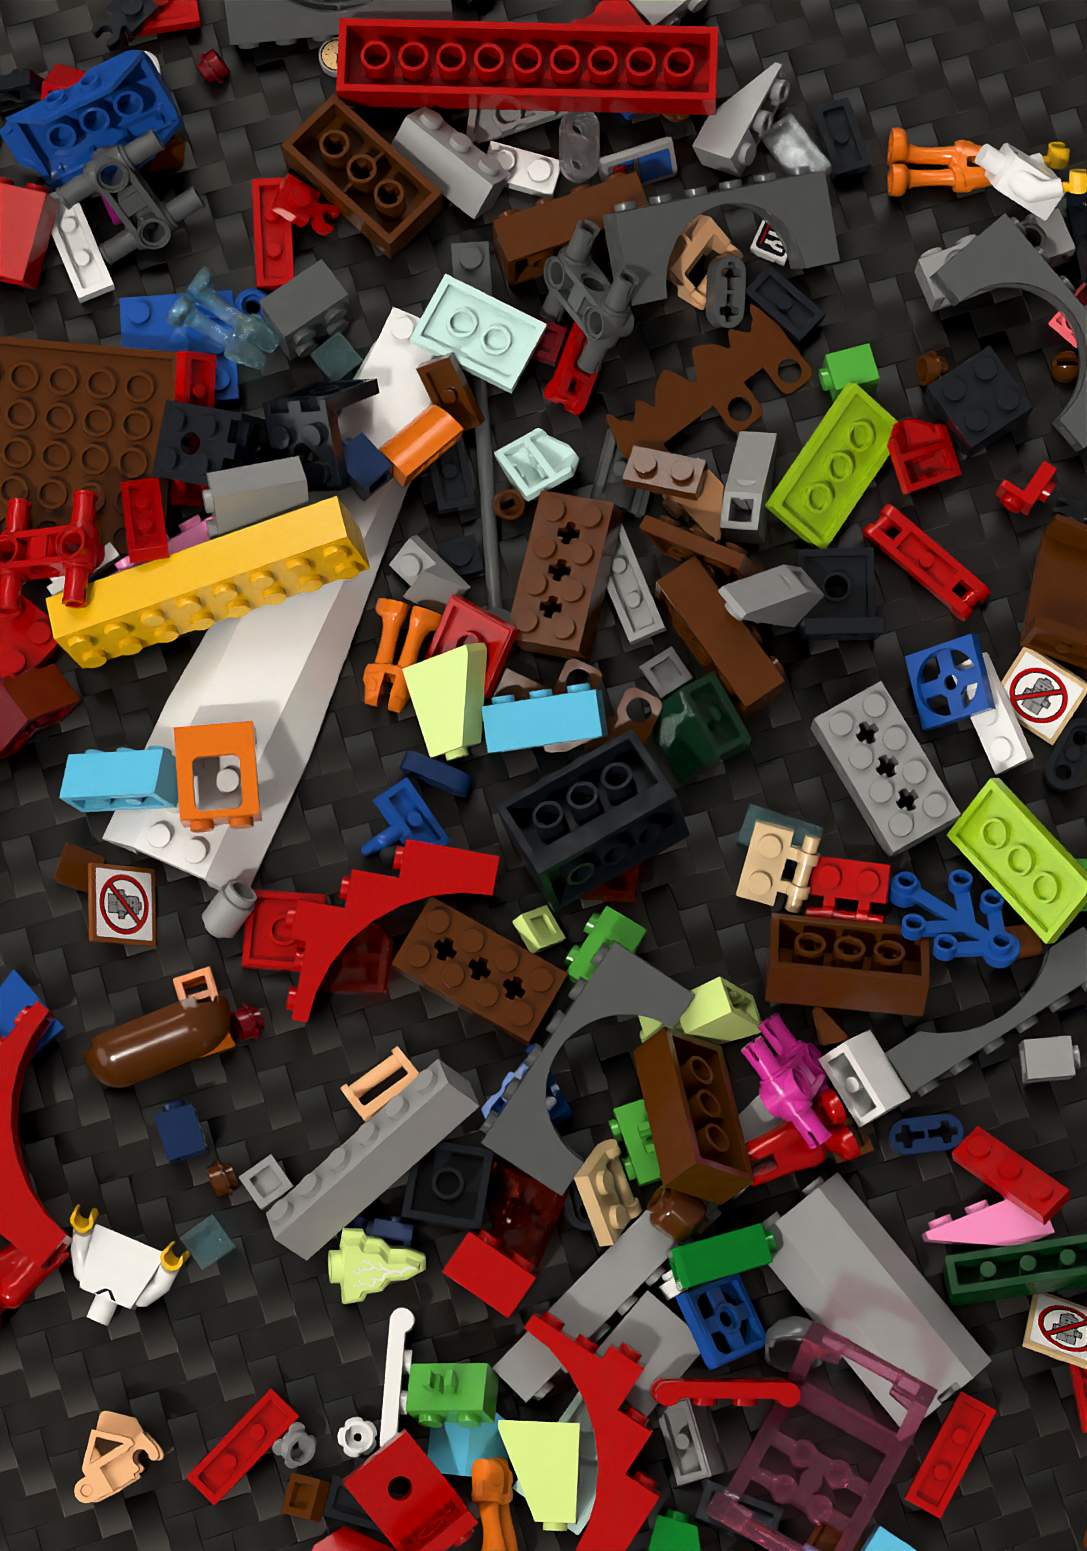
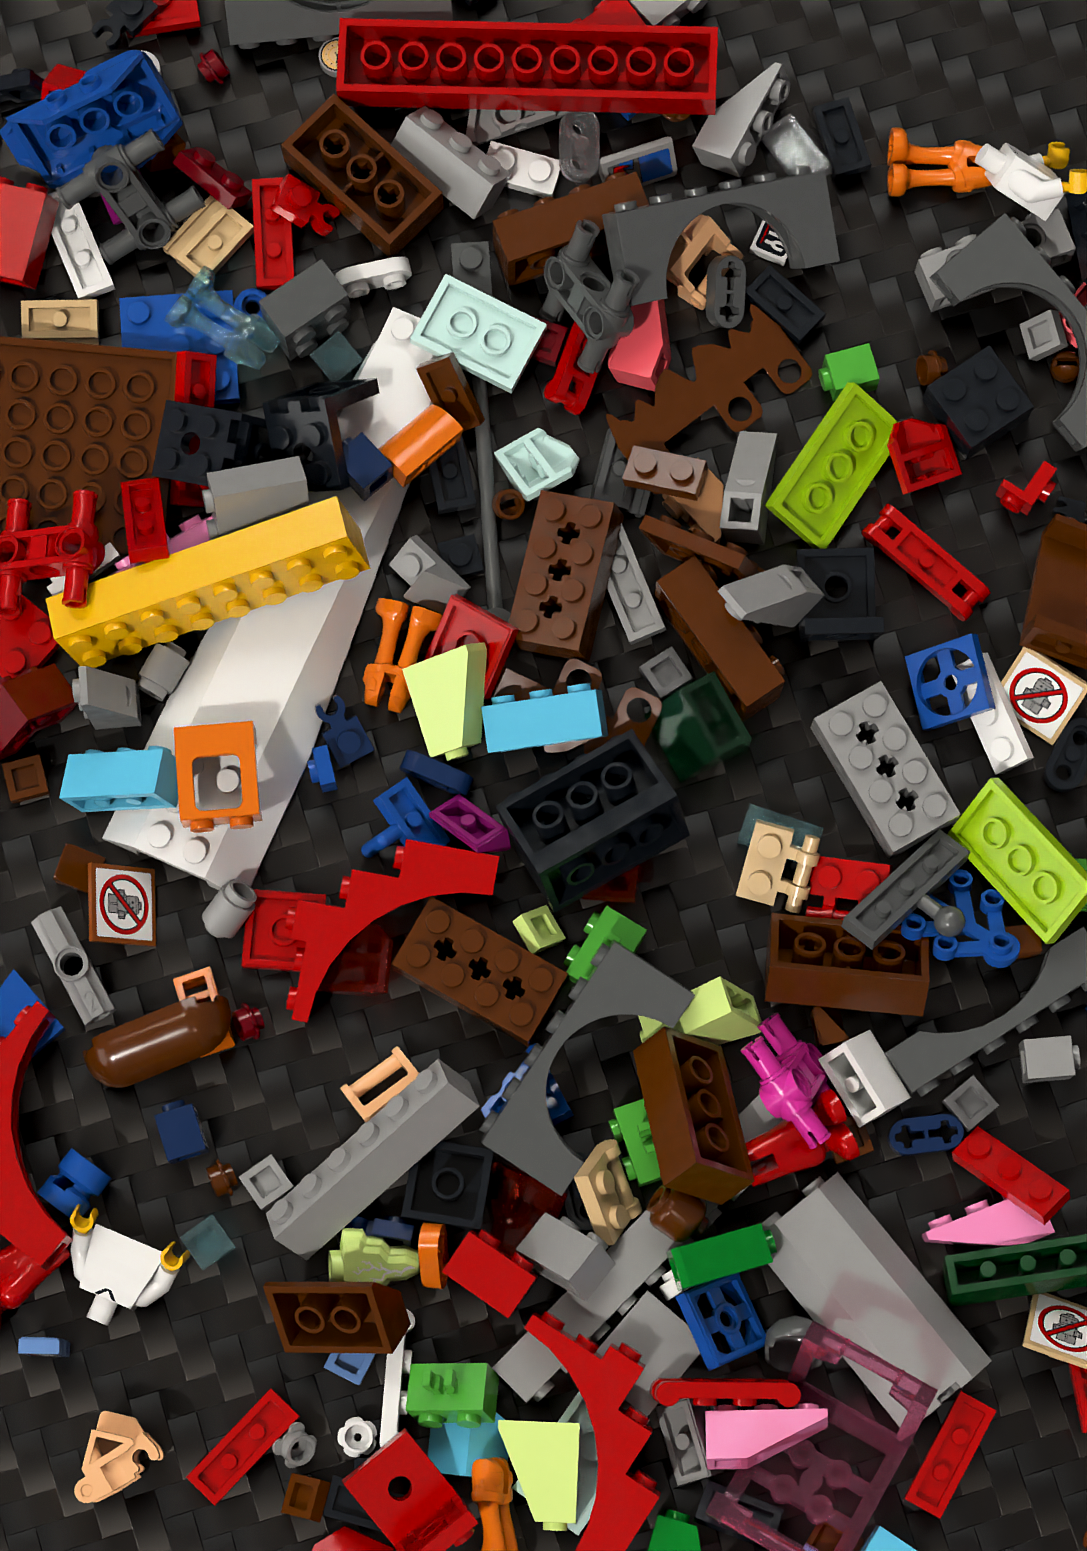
(26, 779): none -> reddish brown plate
(44, 1346): none -> medium blue tile
(61, 320): none -> tan plate
(62, 944): none -> light grey piece
(74, 1184): none -> blue wheel
(107, 698): none -> light grey slope
(162, 670): none -> light grey brick
(208, 237): none -> tan plate
(219, 183): none -> dark red plate
(322, 769): none -> blue plate
(337, 1316): none -> reddish brown slope
(346, 736): none -> dark blue plate
(350, 1365): none -> medium blue plate
(385, 273): none -> white plate
(433, 1255): none -> orange beam
(471, 825): none -> magenta slope
(567, 1255): none -> light grey brick
(646, 351): none -> coral slope
(750, 1436): none -> bright pink slope
(910, 889): none -> dark grey plate
(970, 1103): none -> flat silver plate
(1043, 335): none -> light grey plate

